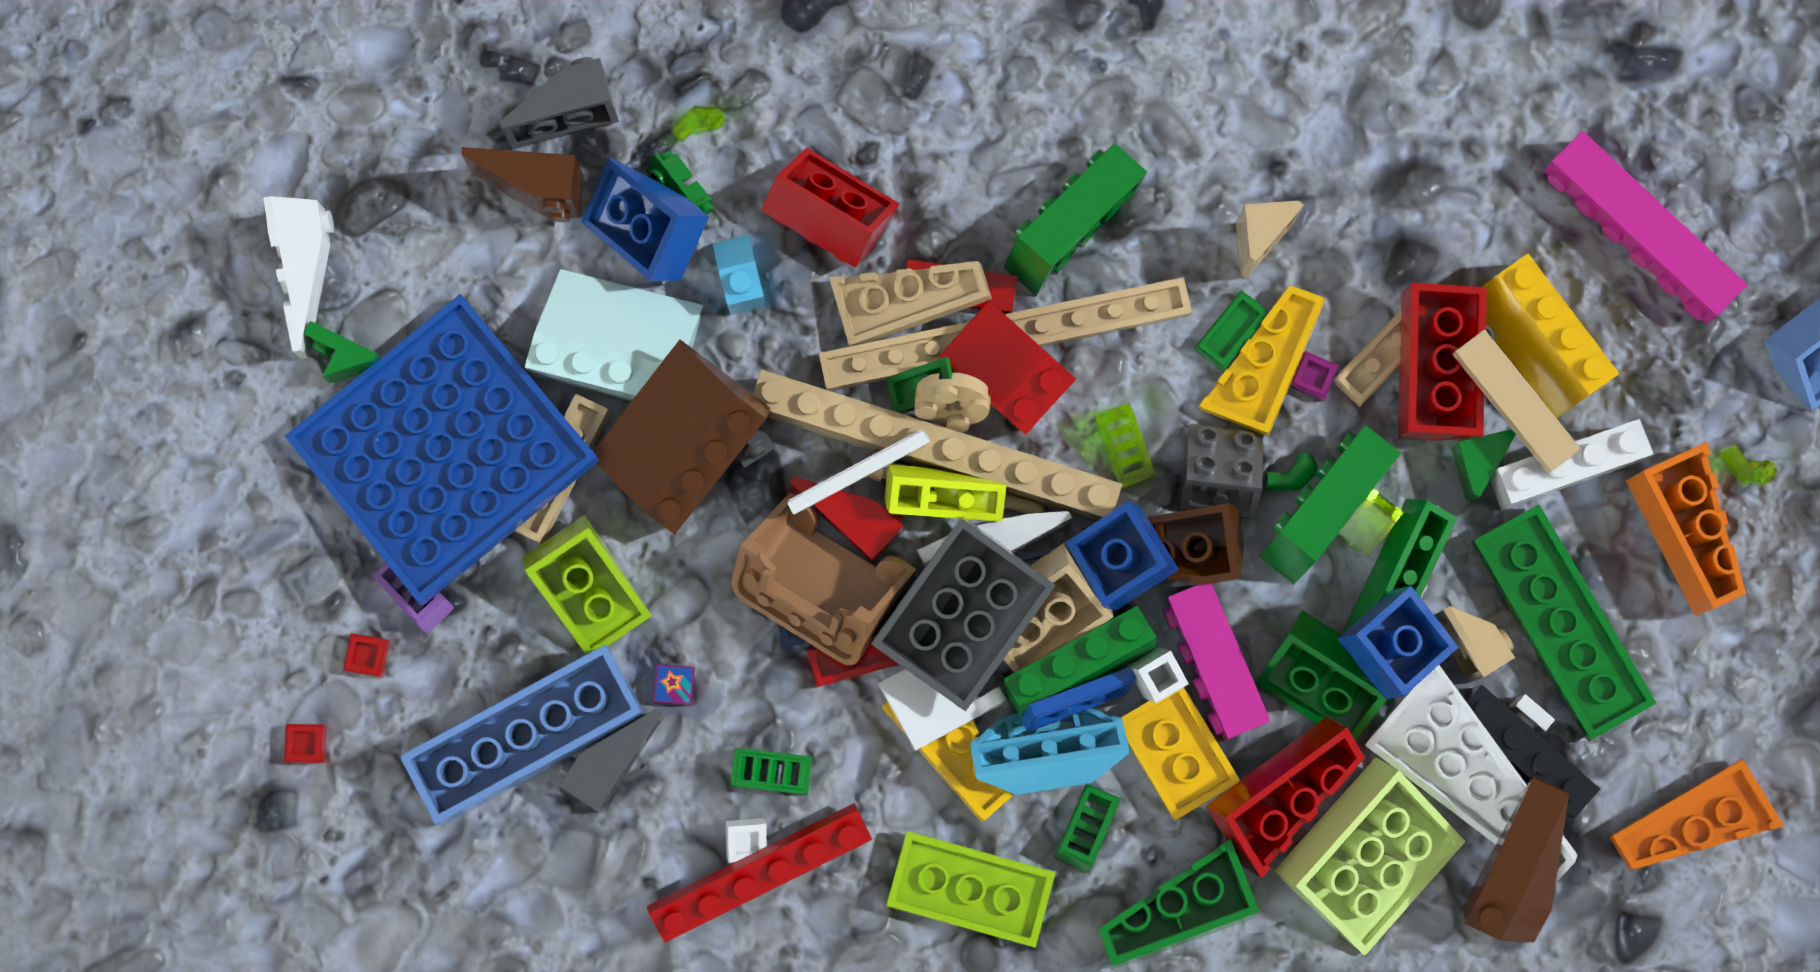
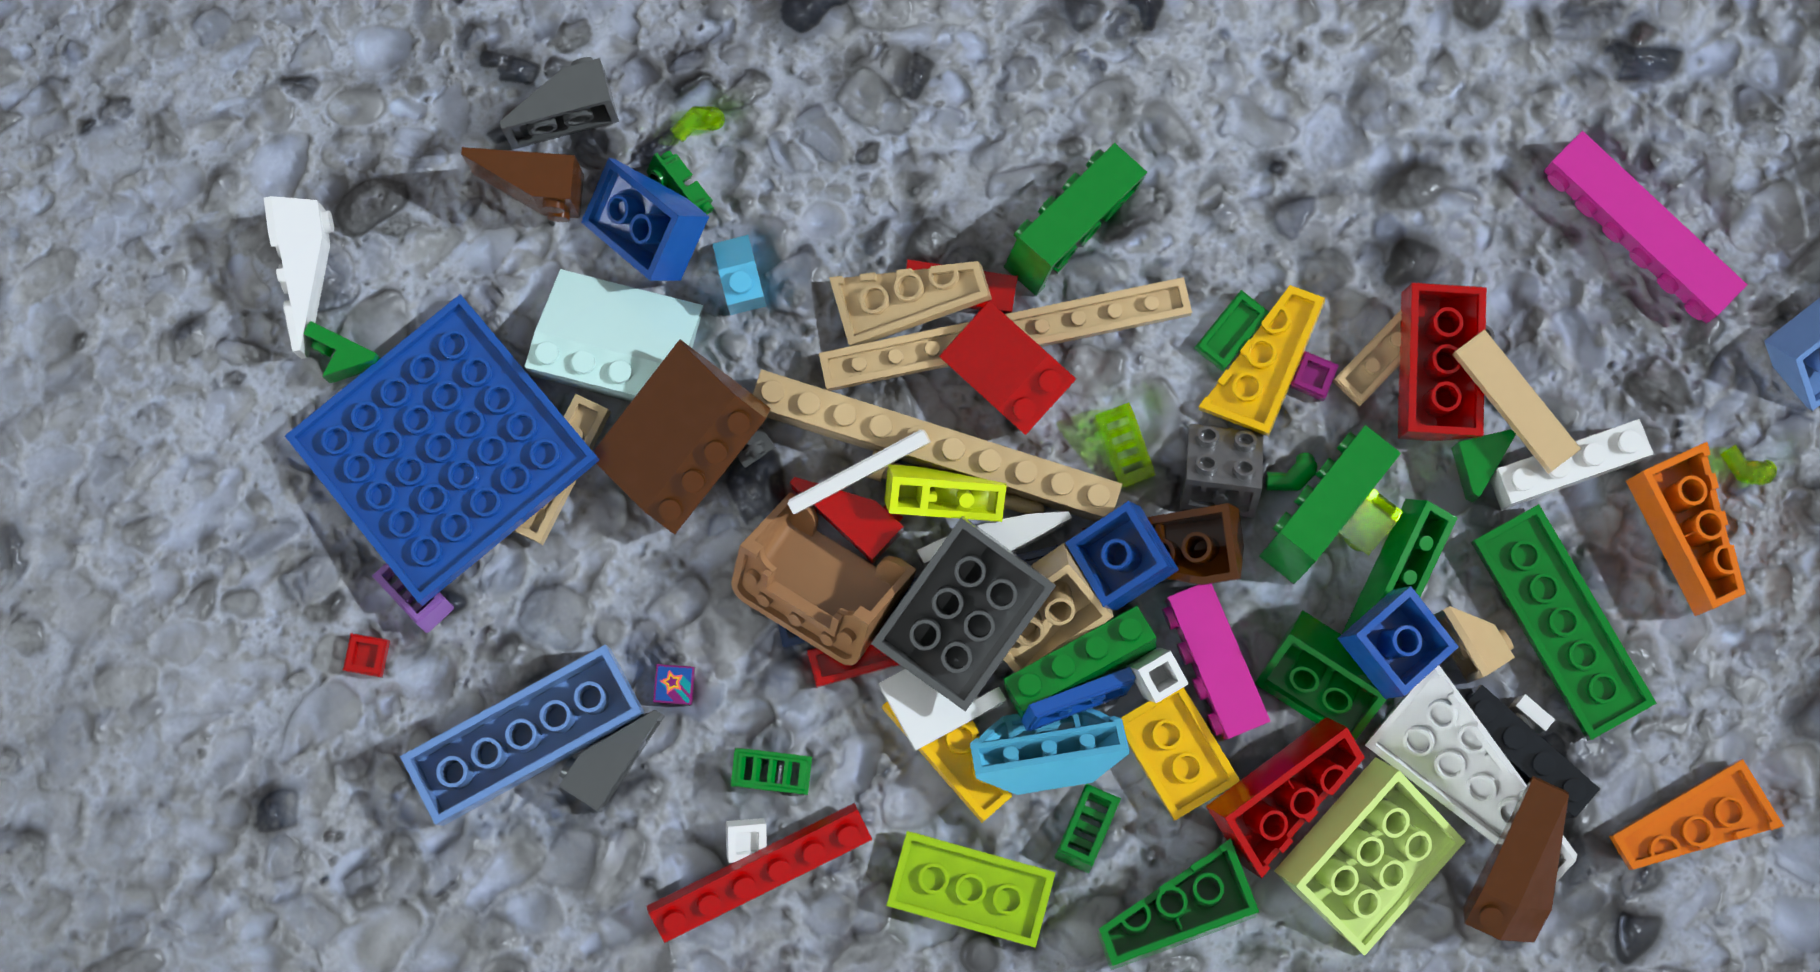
(305, 743): red tile -> none
(585, 586): lime slope -> none
(829, 207): red slope -> none
(903, 385): green slope -> none
(952, 401): tan plate -> none
(1261, 228): tan slope -> none
(1544, 337): yellow slope -> none

